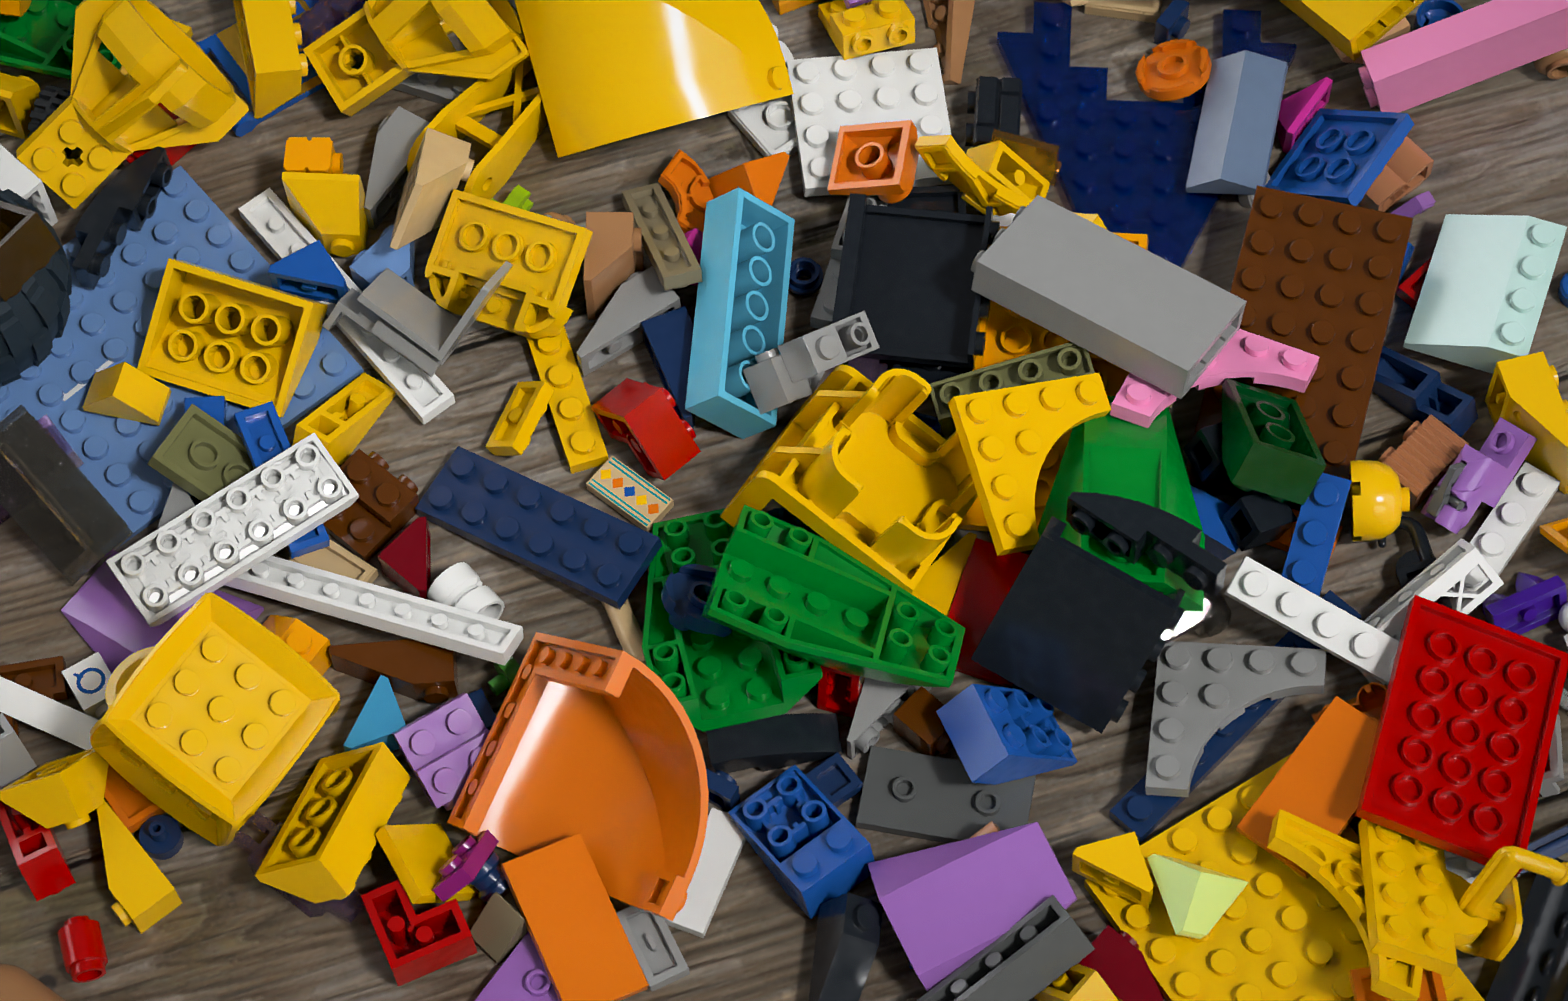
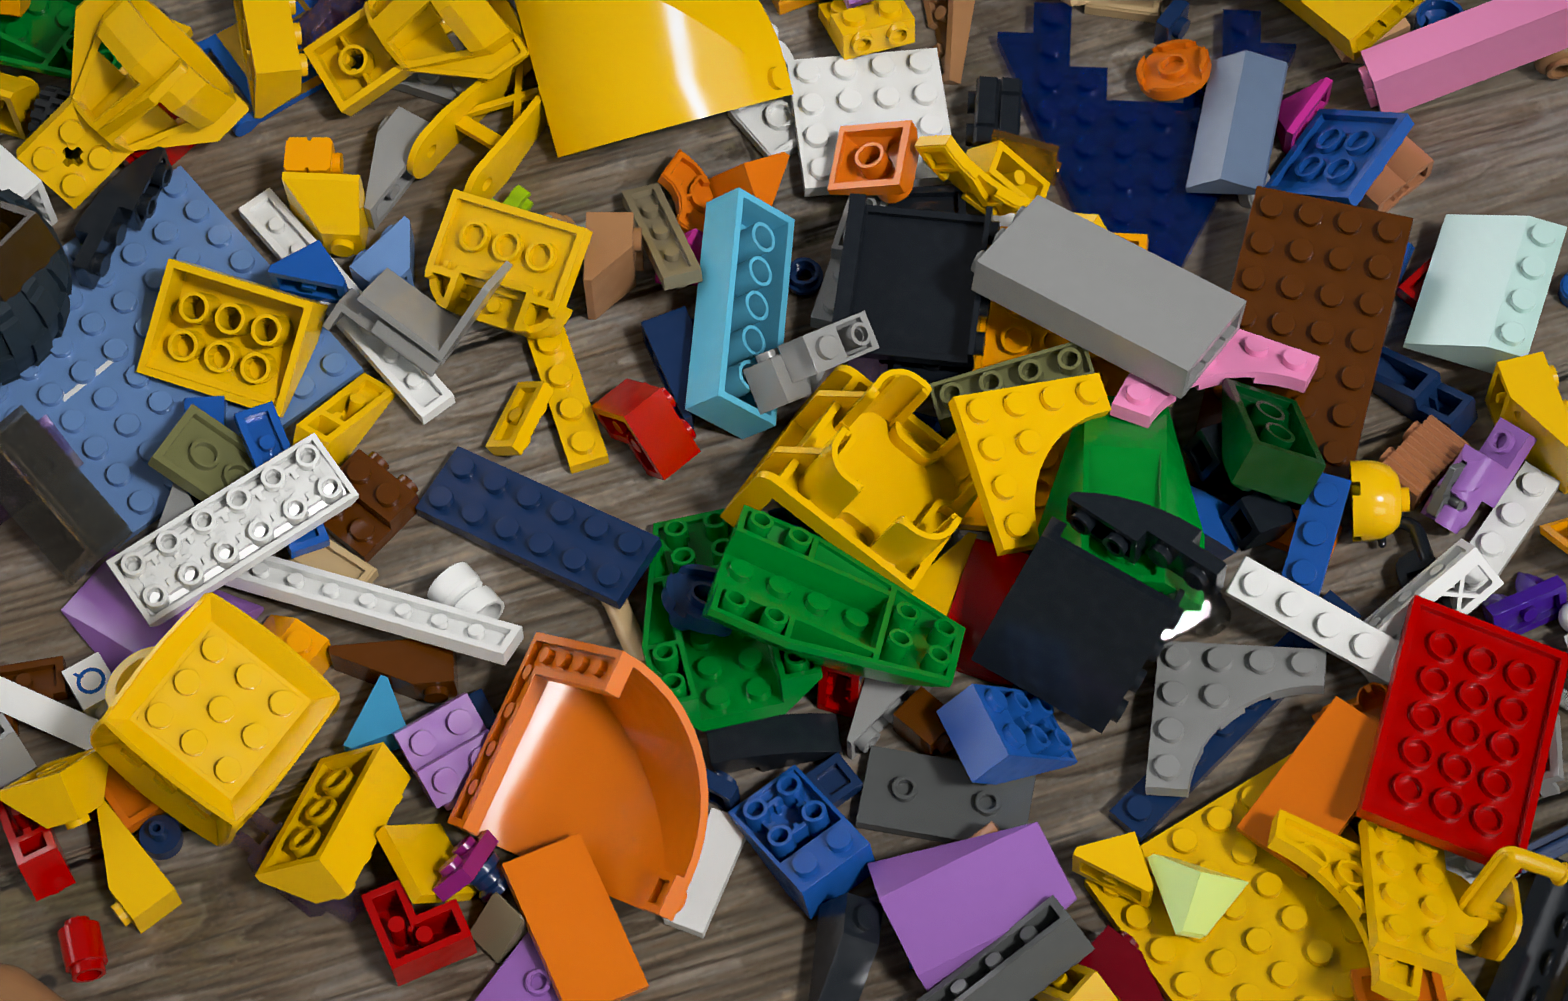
(127, 394): yellow slope -> none
(408, 559): dark red slope -> none
(429, 185): tan slope -> none
(505, 676): bright green tile -> none
(620, 322): light grey slope -> none
(629, 494): tan tile -> none
(653, 947): light grey plate -> none
(1416, 205): medium lavender tile -> none

